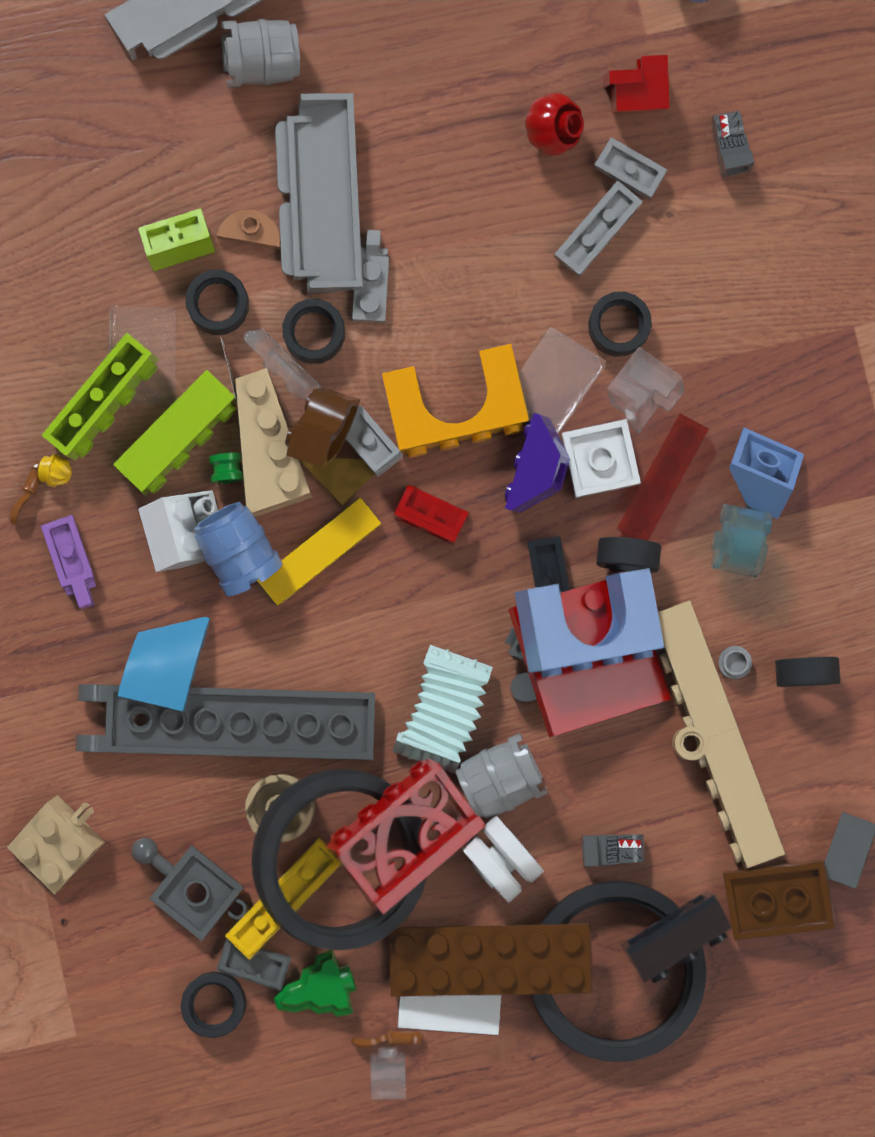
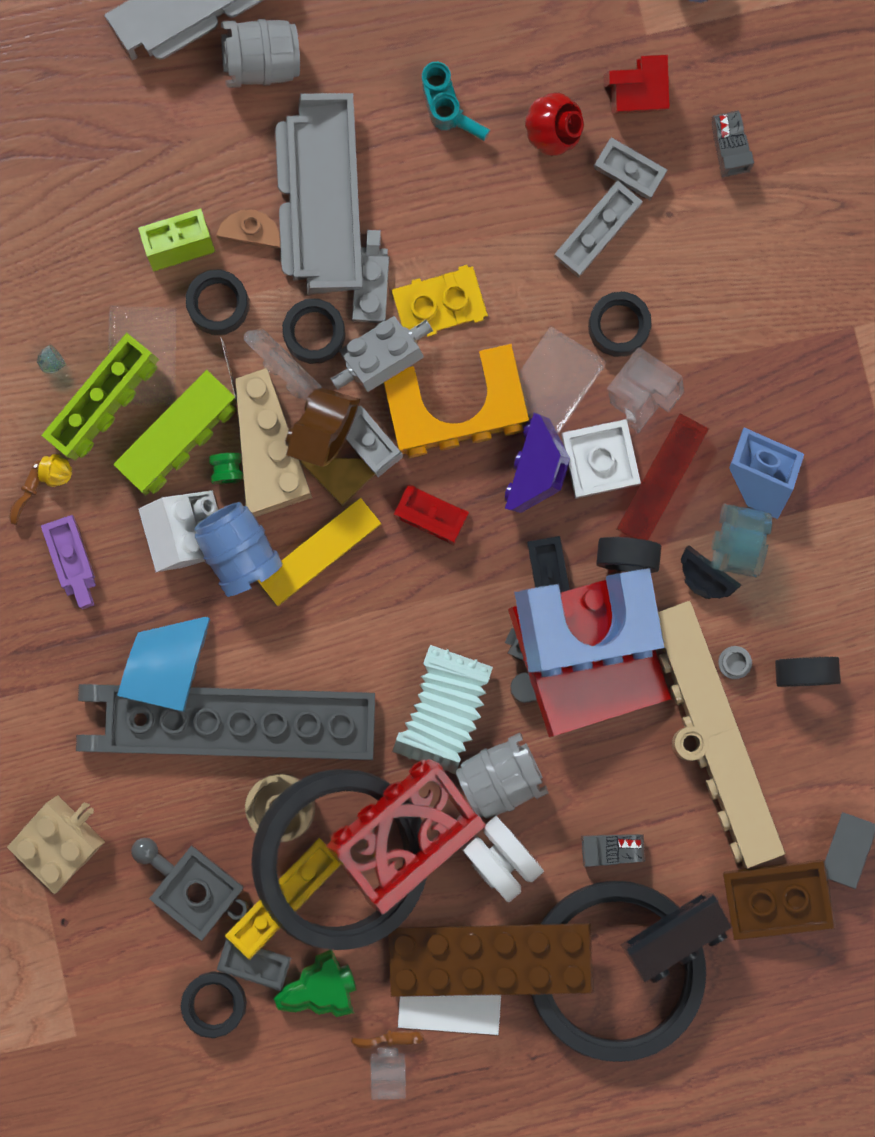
(50, 360): none -> clear light blue hinge
(381, 353): none -> light grey plate
(441, 300): none -> yellow piece
(445, 96): none -> teal beam
(703, 579): none -> black plate

